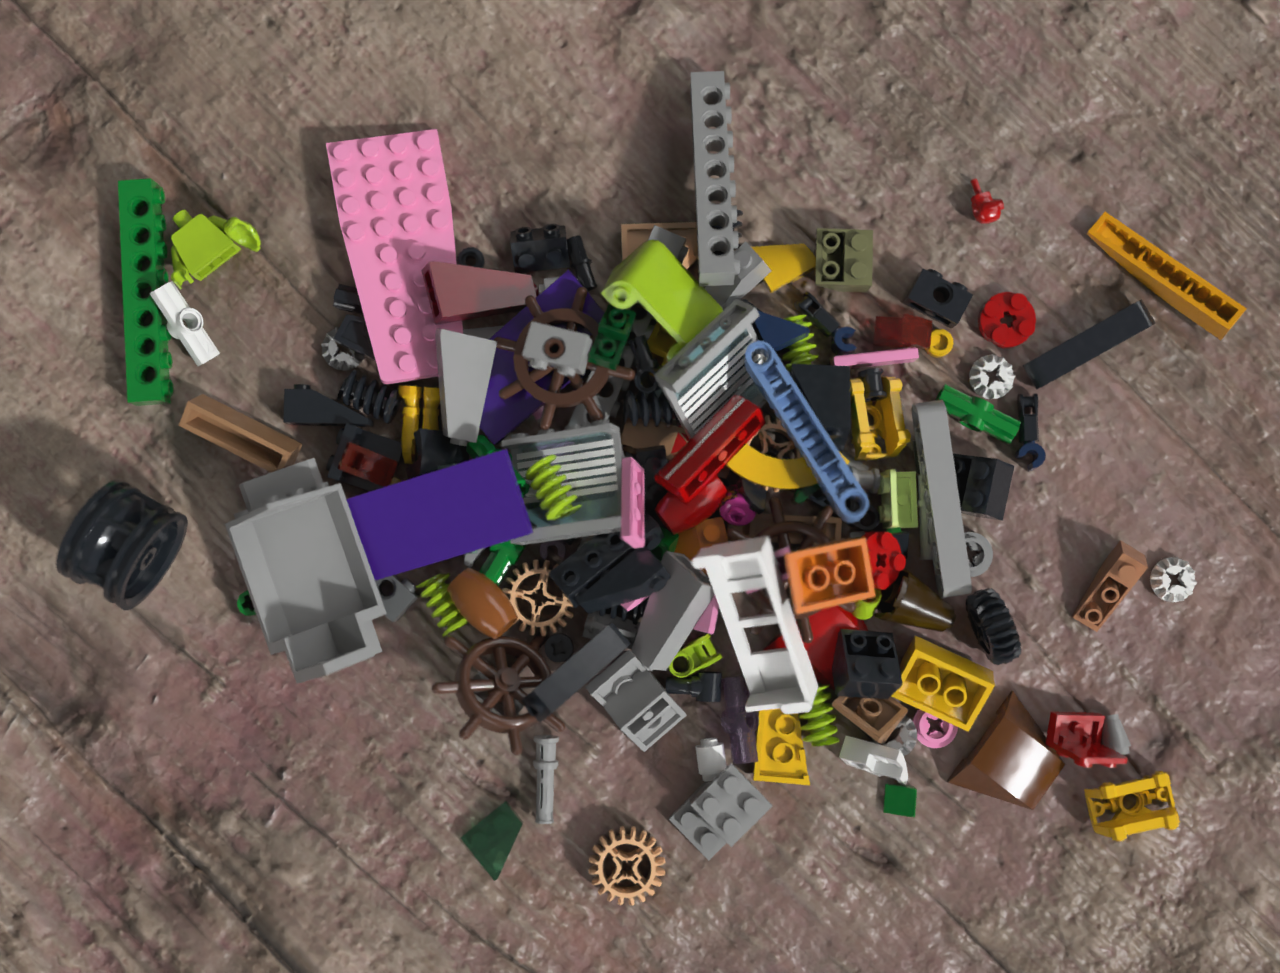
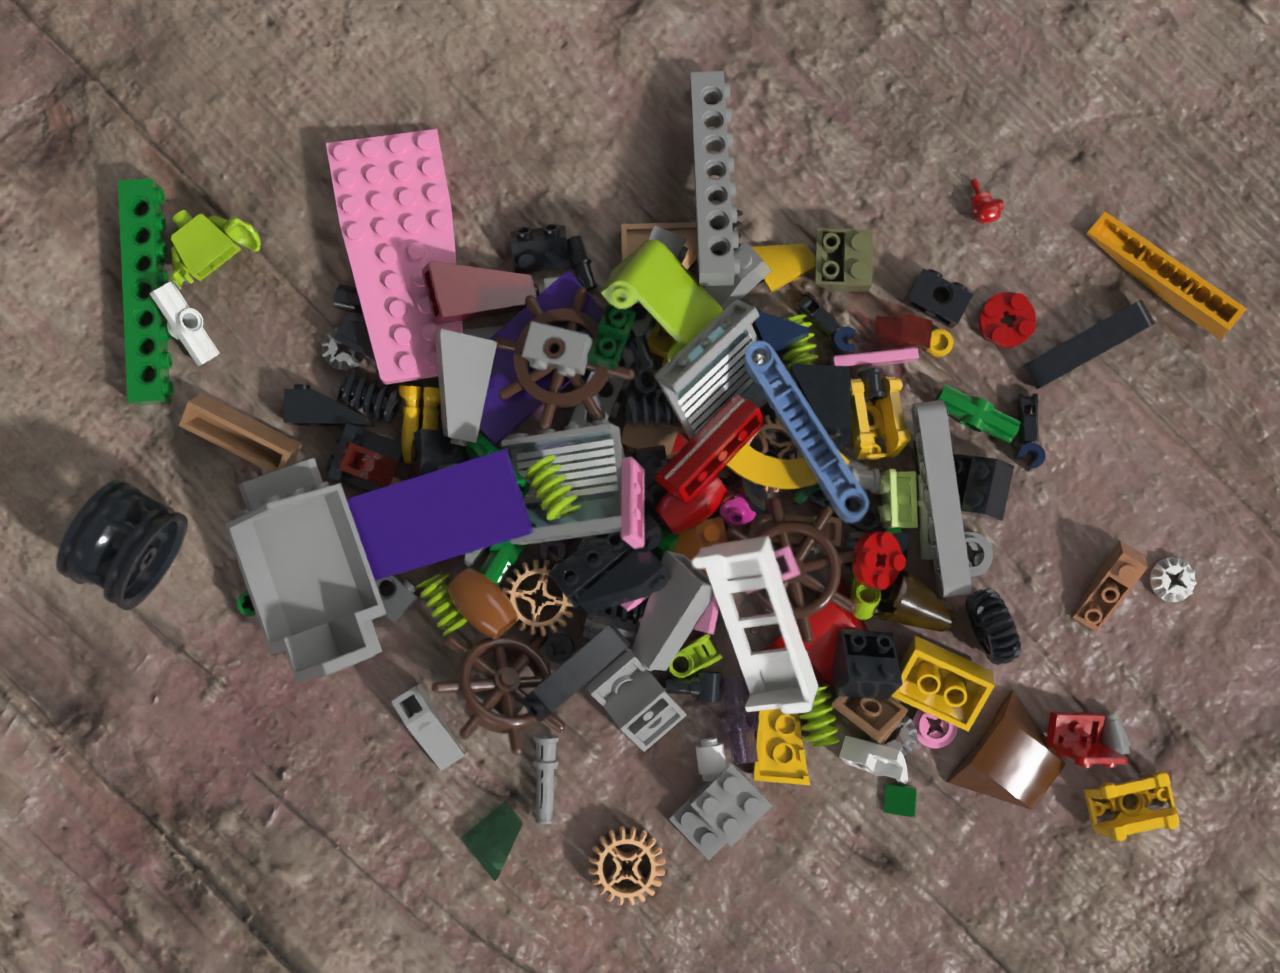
(428, 726): none -> light grey slope
(471, 252): black plate -> none
(829, 574): orange slope -> none
(979, 379): white gear -> none

